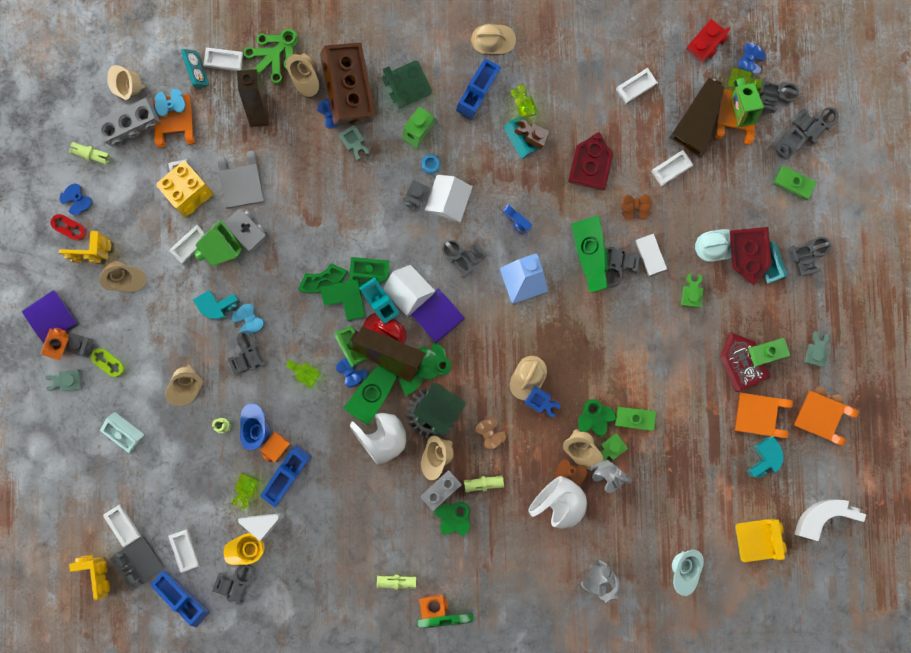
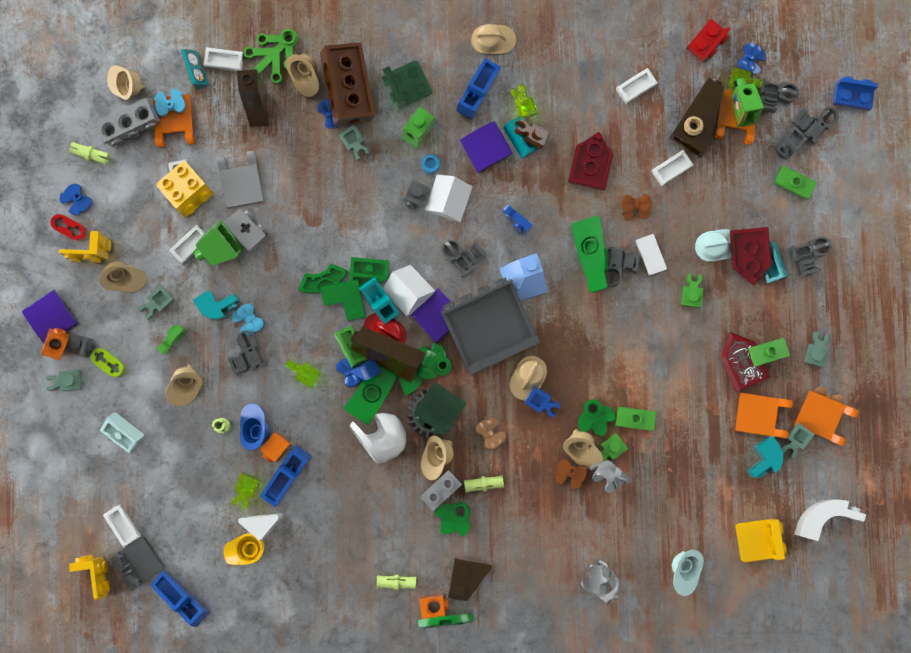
(158, 300): none -> sand green plate
(174, 334): none -> bright green plate
(184, 551): white tile -> none
(232, 587): dark grey piece -> none
(366, 370): none -> blue slope
(466, 578): none -> dark brown wing
(486, 146): none -> dark purple slope
(489, 325): none -> dark grey panel
(565, 499): white piece -> none
(693, 120): none -> tan plate
(798, 438): none -> sand green plate
(854, 93): none -> blue bracket

